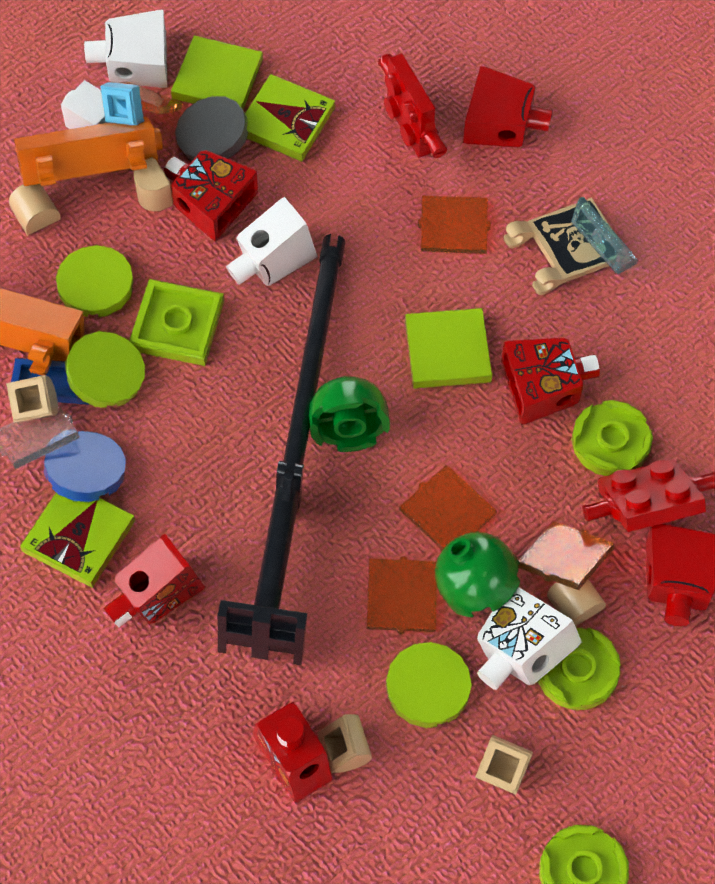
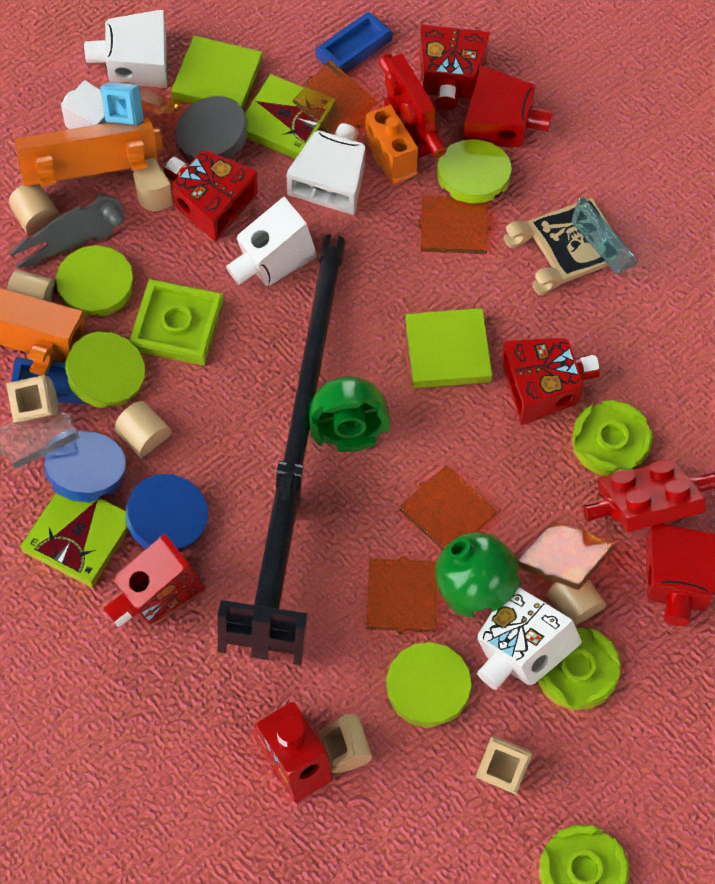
(32, 285): none -> tan brick
(73, 229): none -> dark grey piece
(141, 428): none -> tan brick
(167, 507): none -> blue tile
(329, 170): none -> white torso
(334, 99): none -> clear orange piece
(354, 42): none -> blue tile
(391, 144): none -> orange piece
(451, 62): none -> red torso
(474, 171): none -> lime tile

